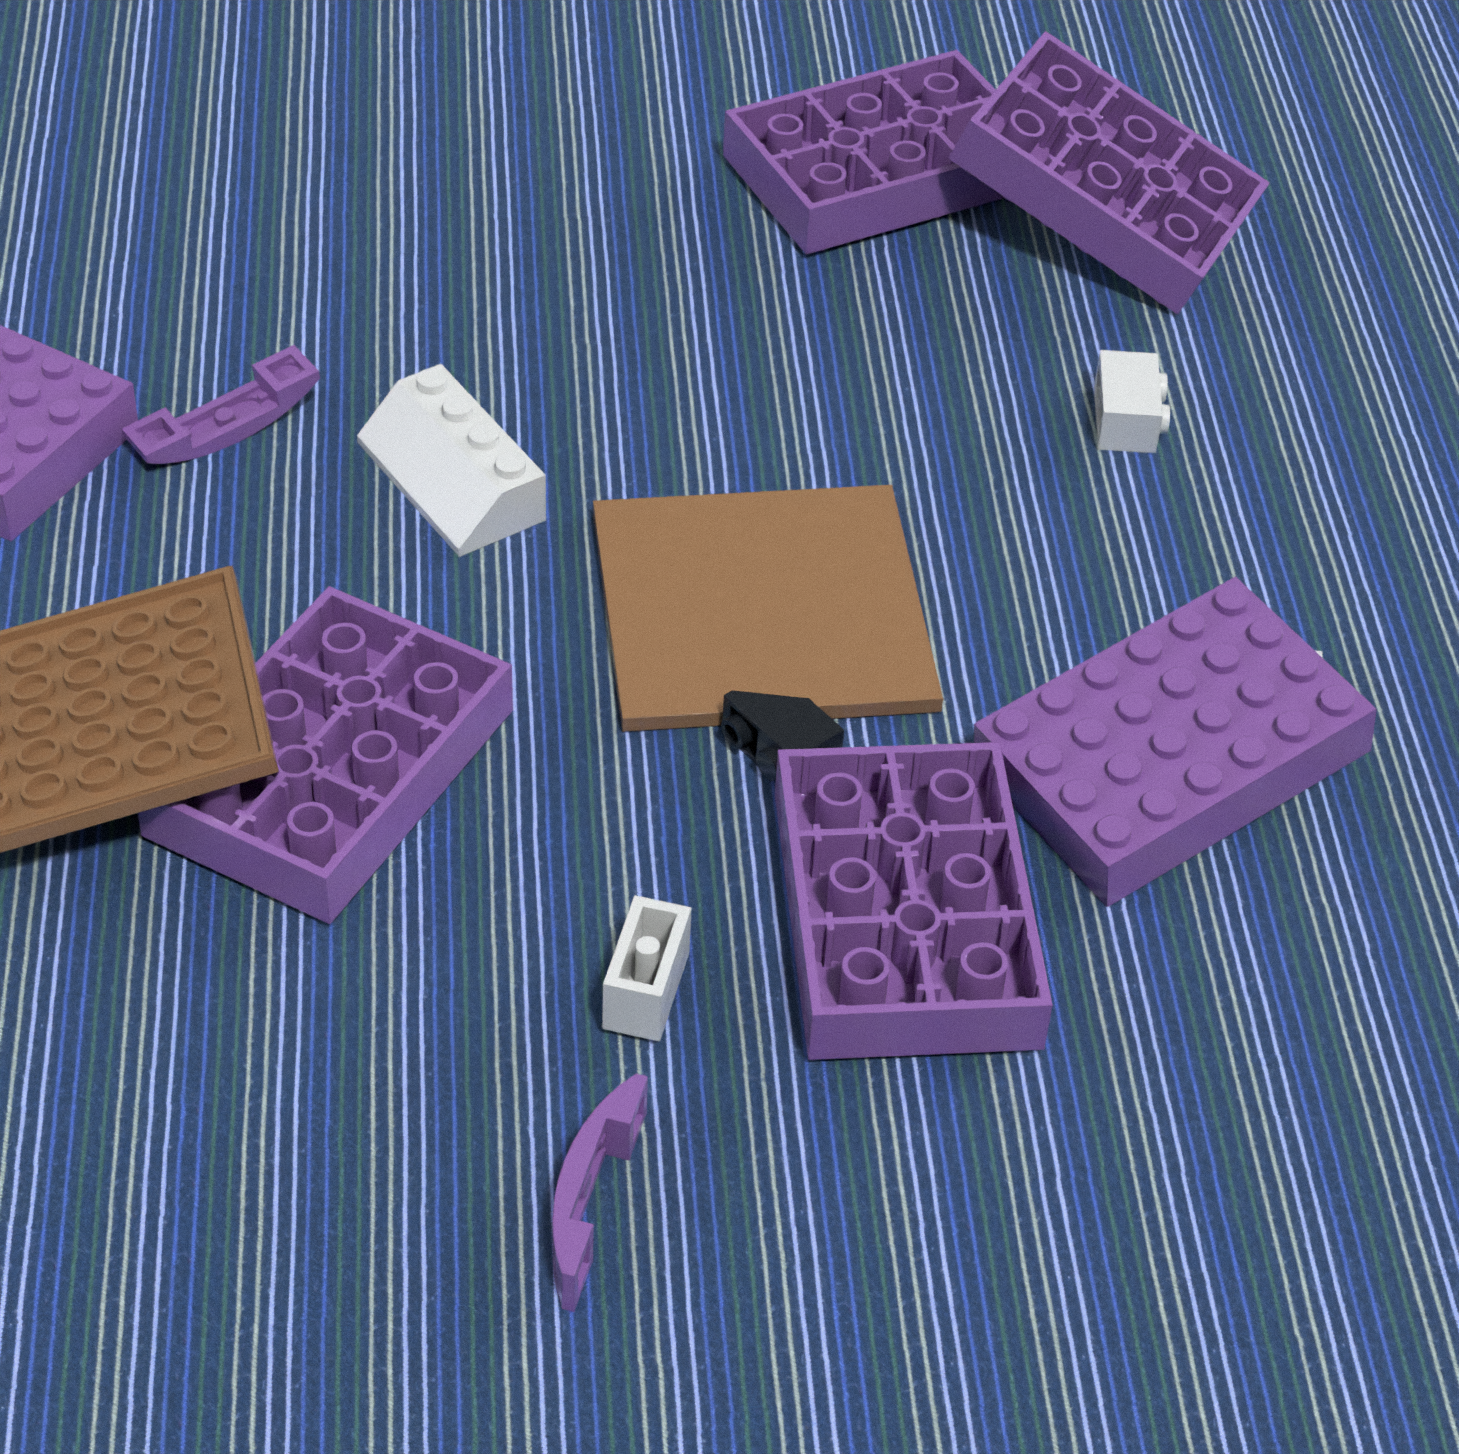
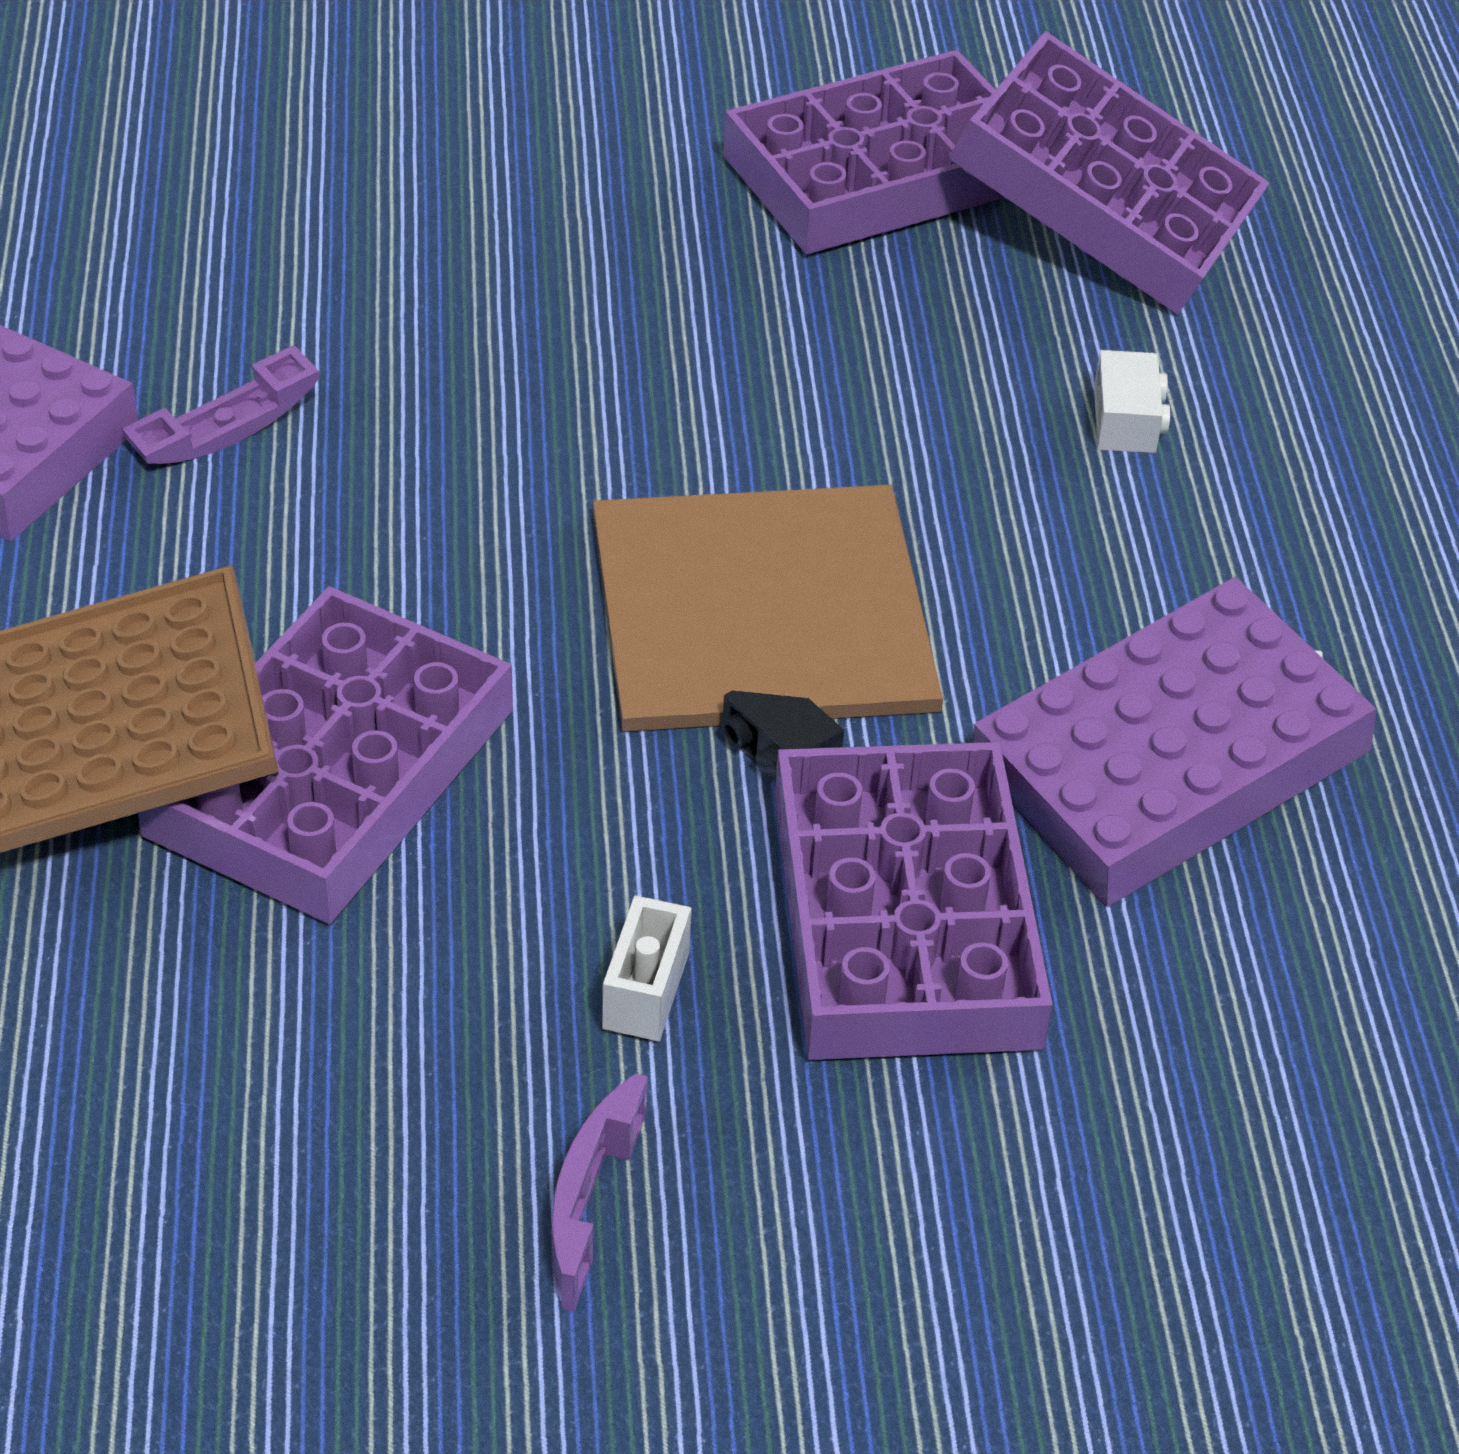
(454, 461): white slope -> none

